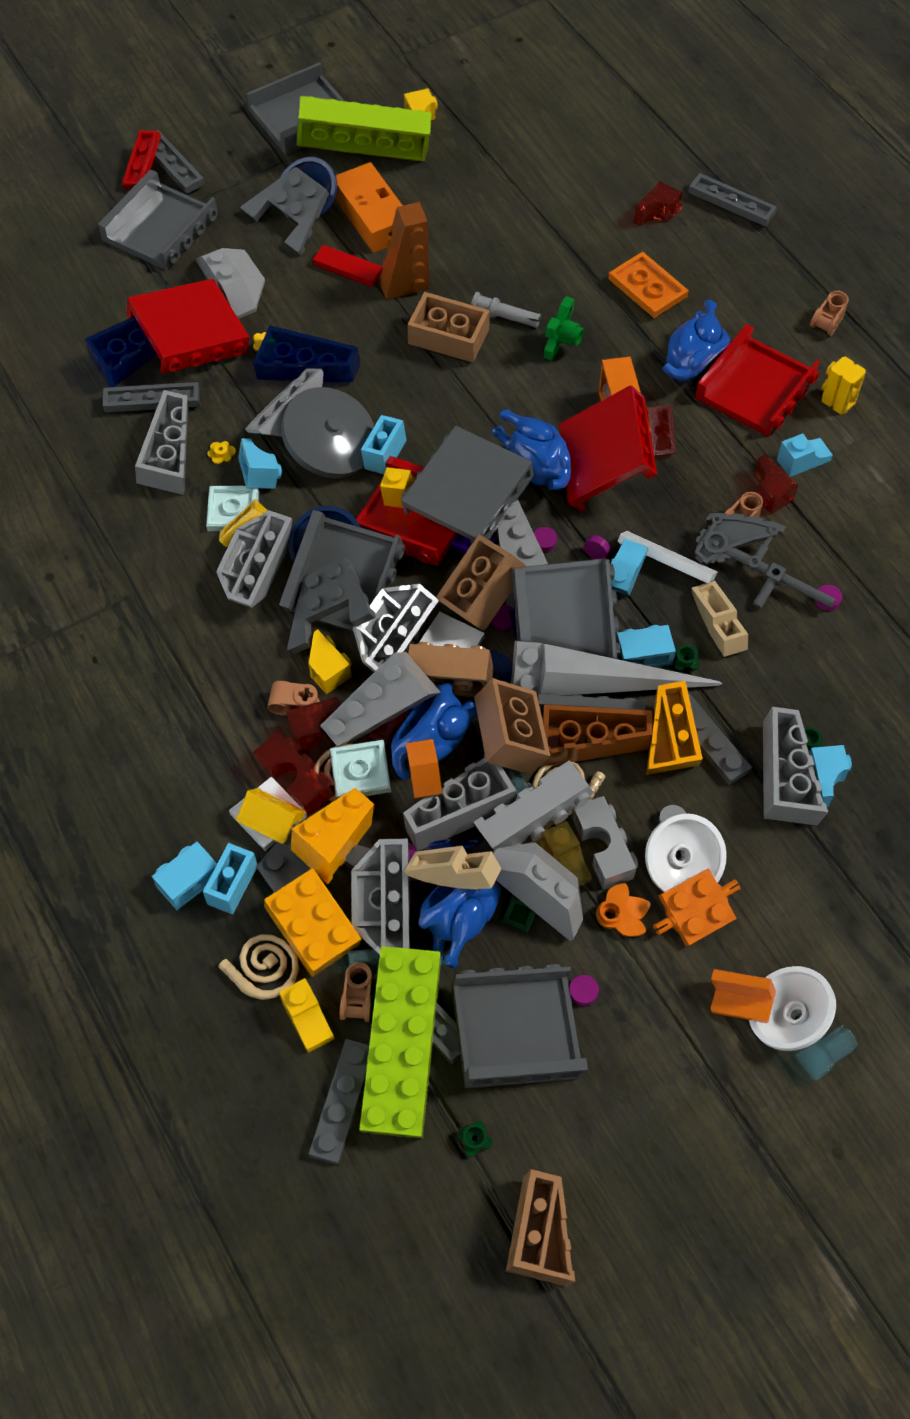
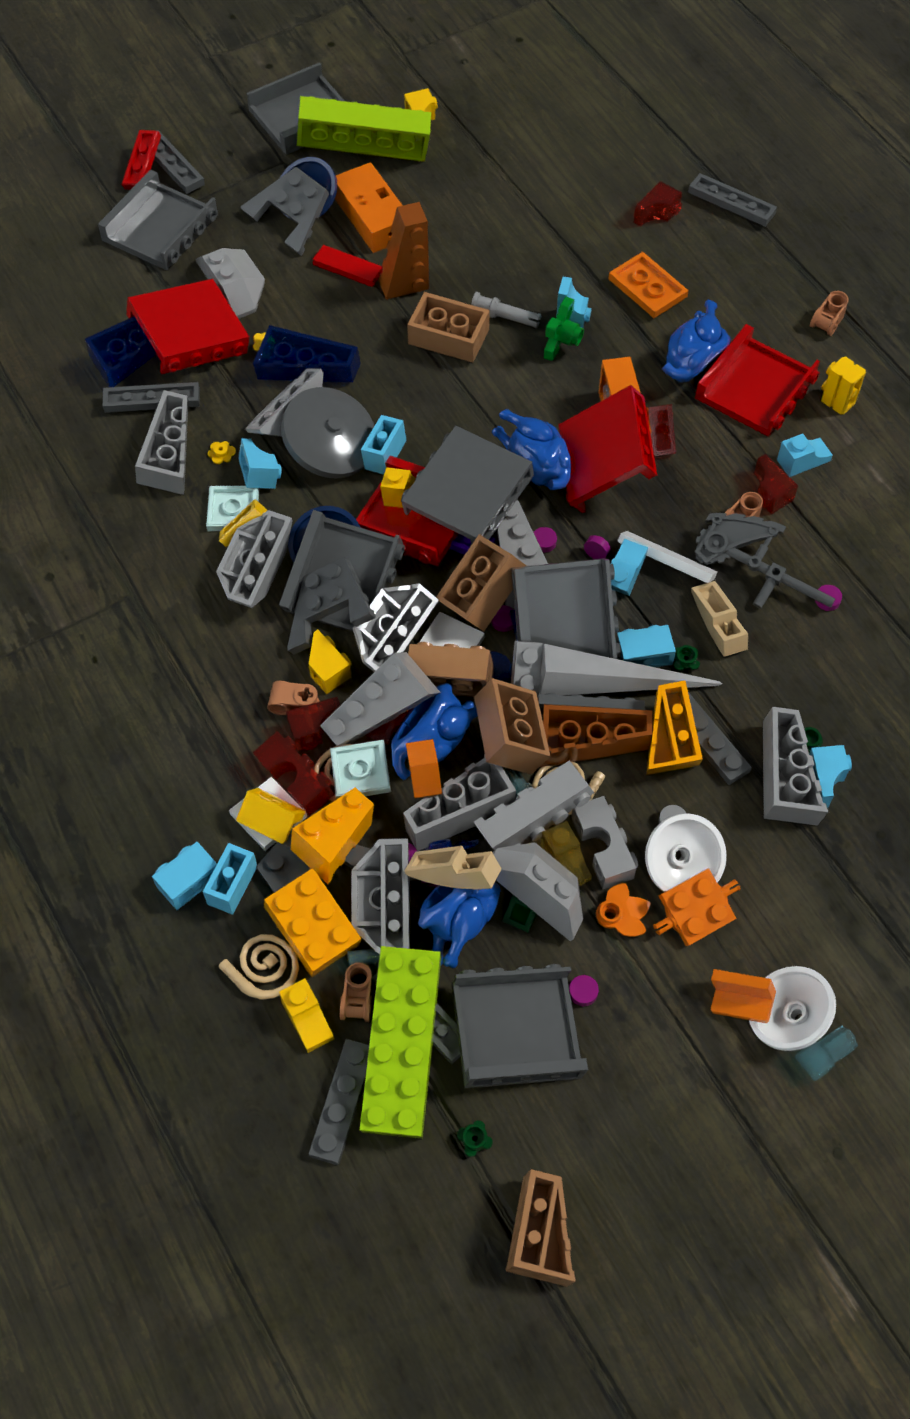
(581, 311): none -> medium azure arch

